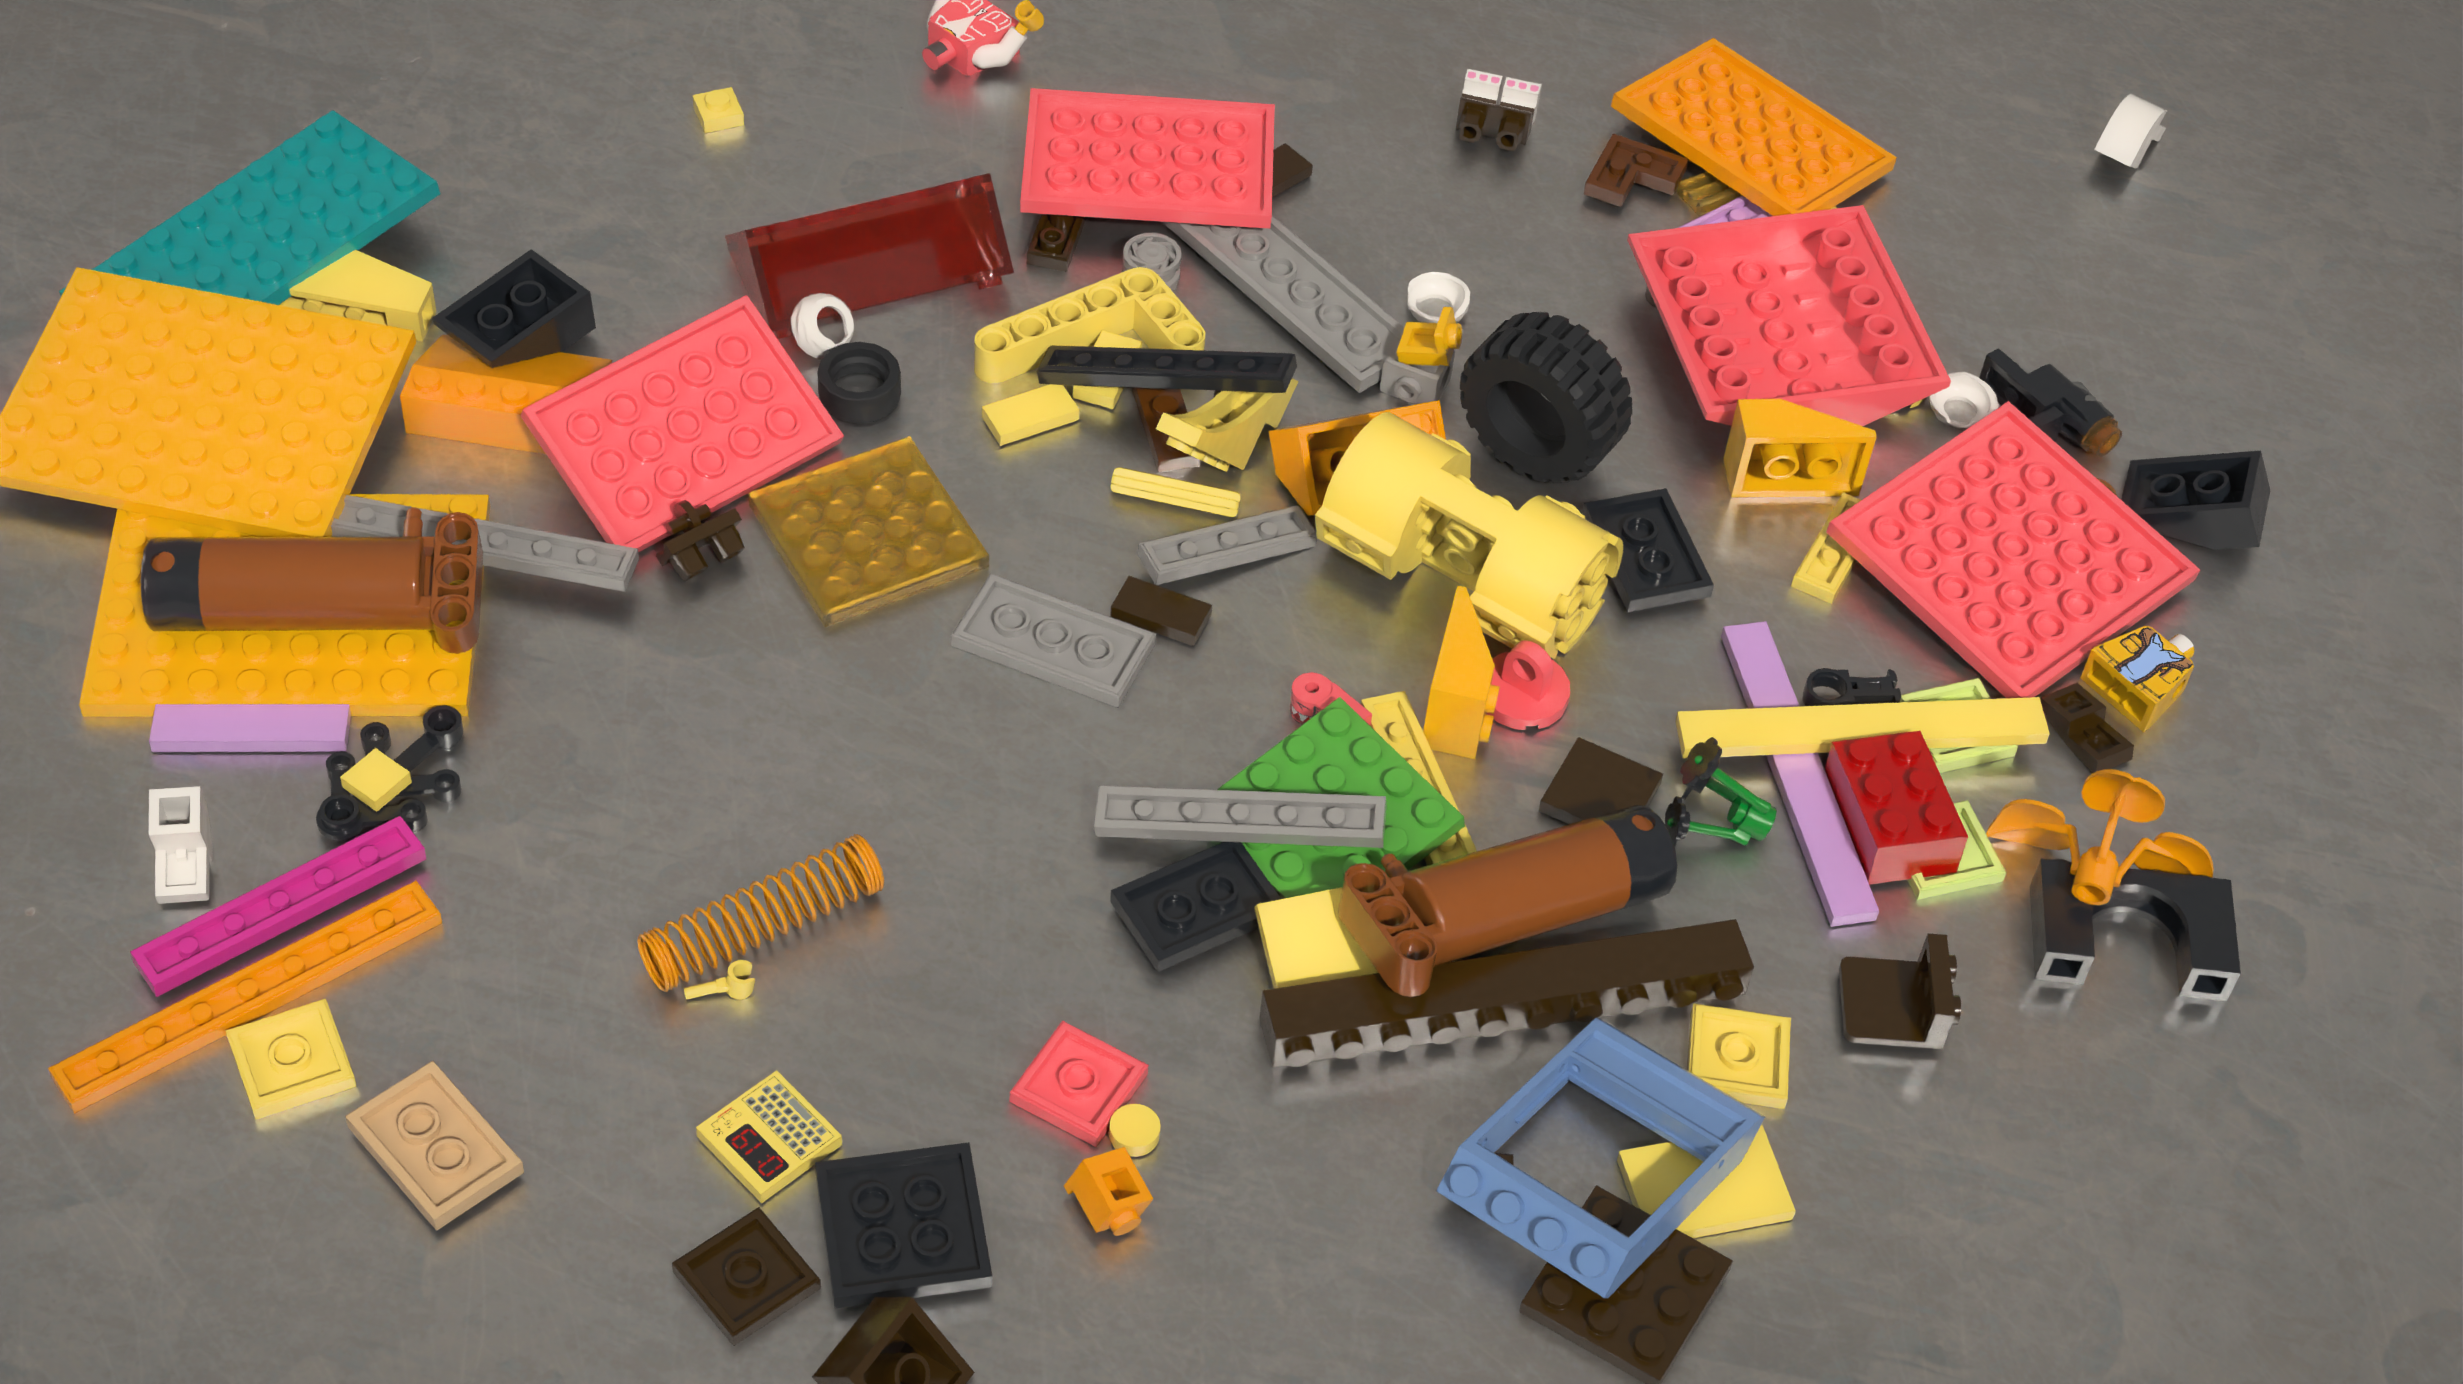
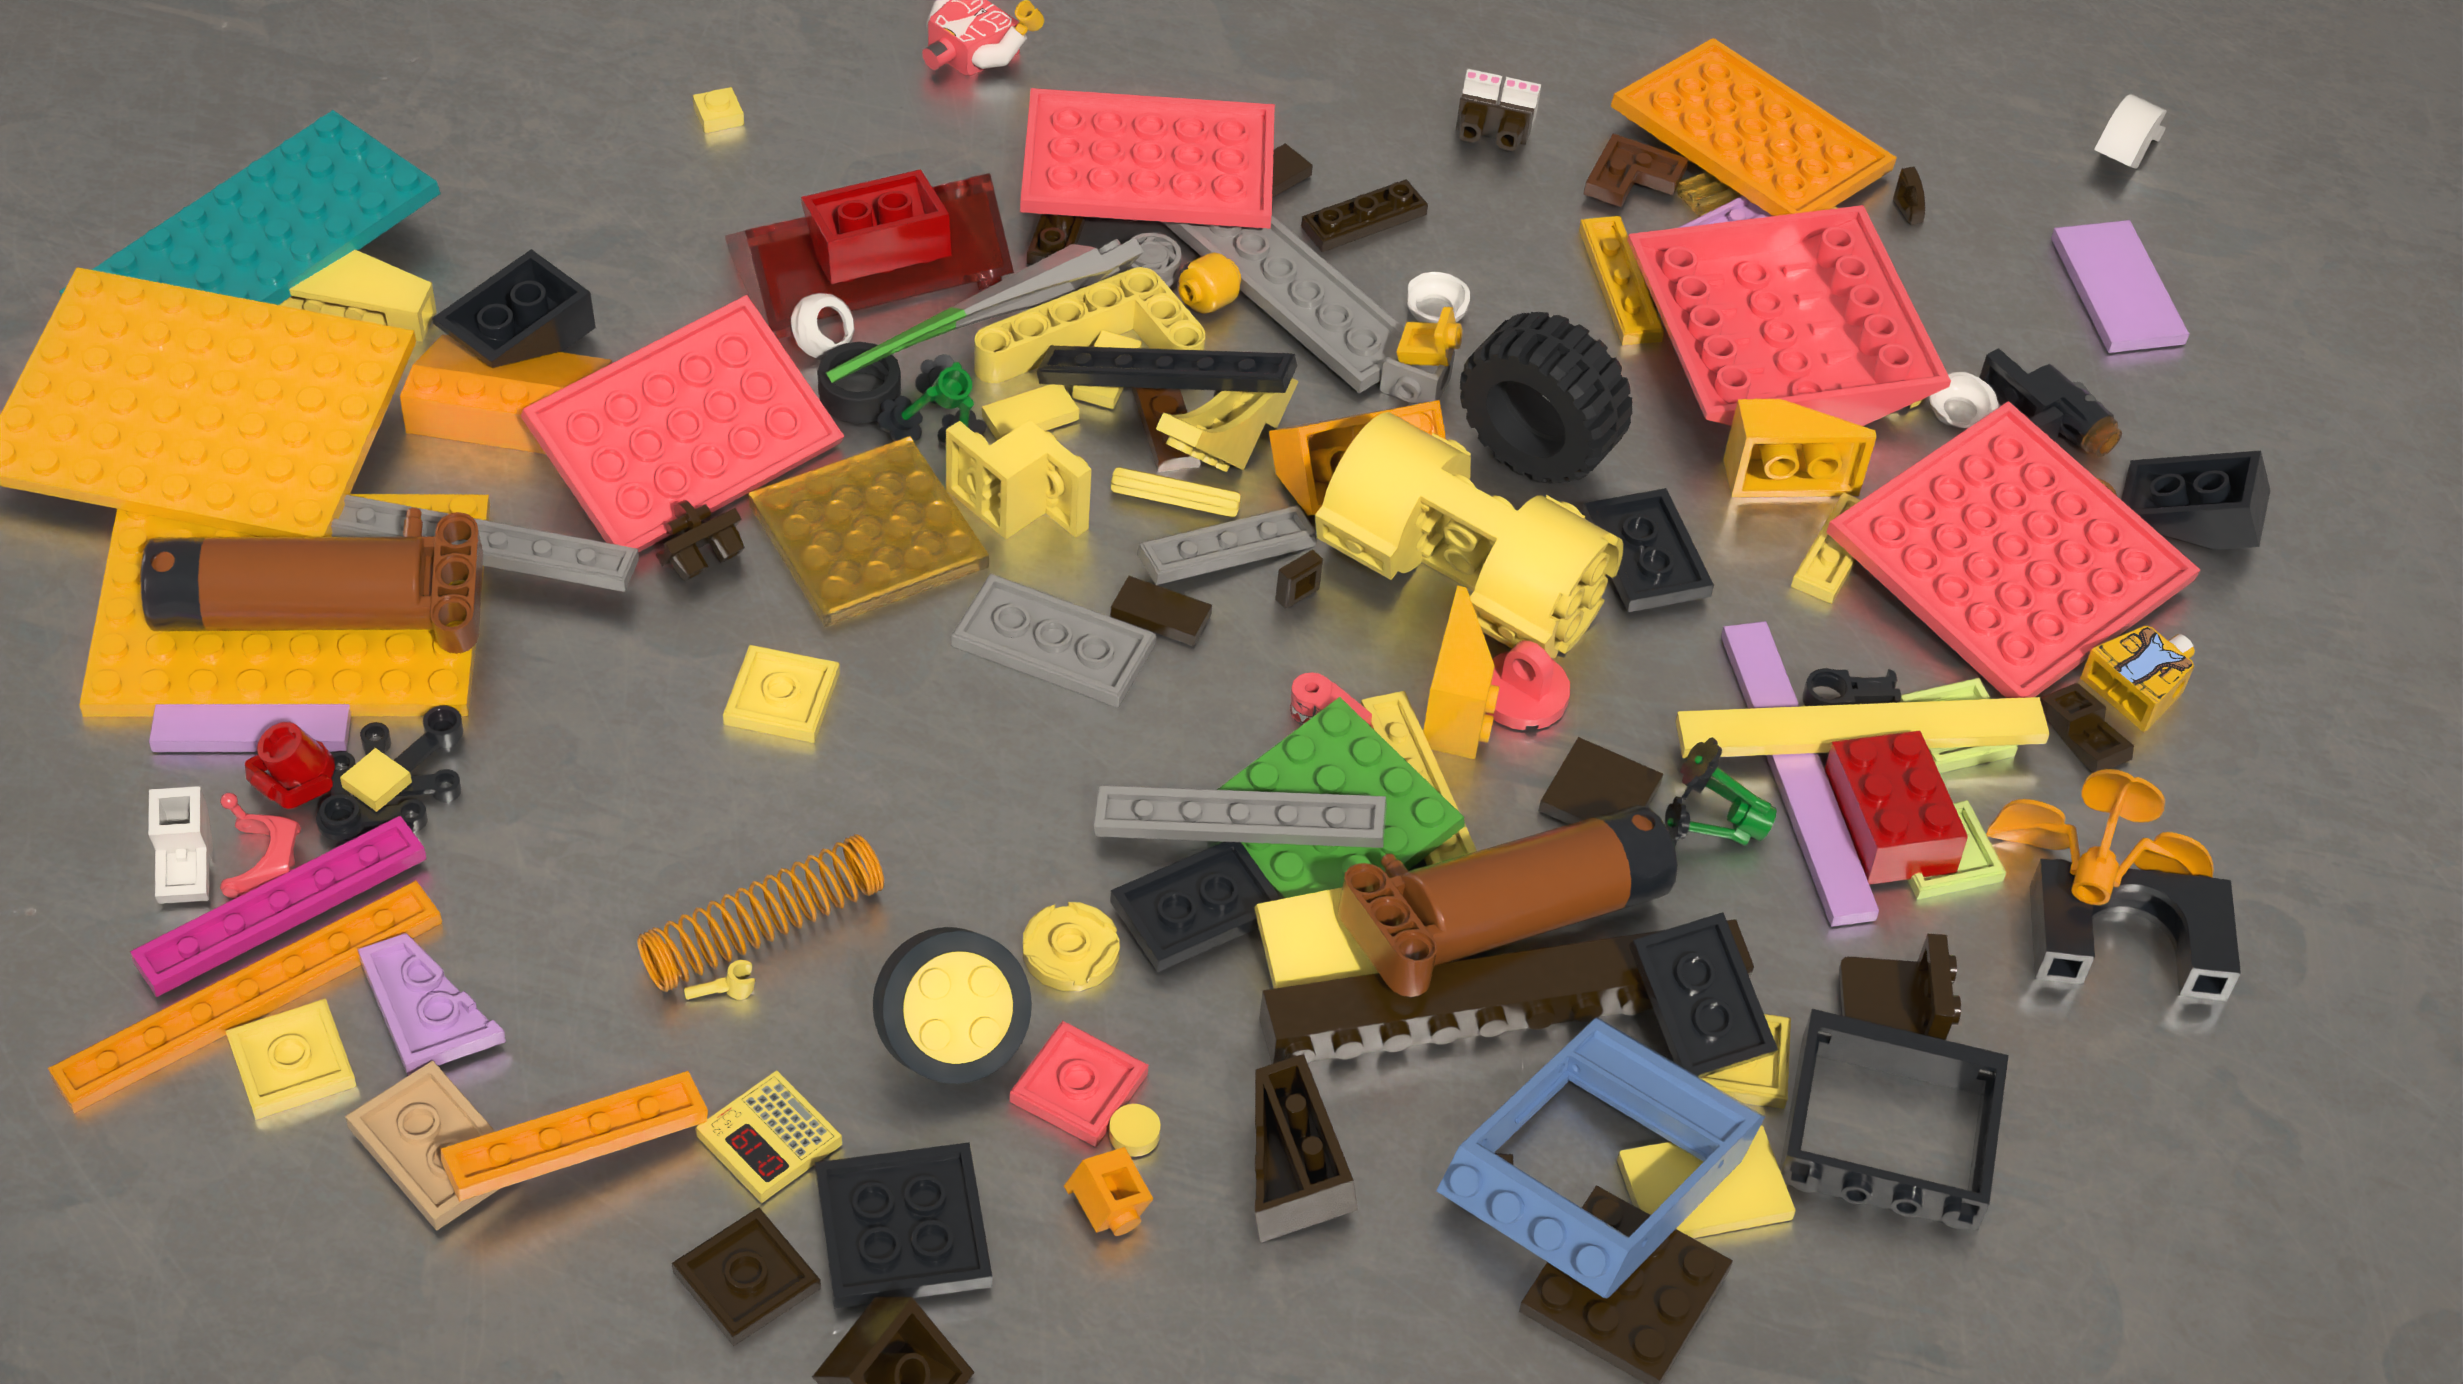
(278, 857): none -> coral helmet
(297, 763): none -> red piece
(422, 1007): none -> lavender wing
(573, 1135): none -> light orange plate
(781, 693): none -> light yellow tile
(877, 226): none -> red slope
(942, 384): none -> plant
(952, 1005): none -> wheel
(1018, 478): none -> light yellow bracket
(1035, 285): none -> light grey plate
(1071, 946): none -> light yellow tile
(1209, 283): none -> yellow head
(1297, 1156): none -> dark brown wedge
(1299, 579): none -> dark brown tile
(1364, 215): none -> dark brown tile
(1621, 281): none -> yellow tile
(1703, 996): none -> black plate
(1910, 196): none -> dark brown tile
(1911, 1057): none -> black window
(2119, 286): none -> lavender tile

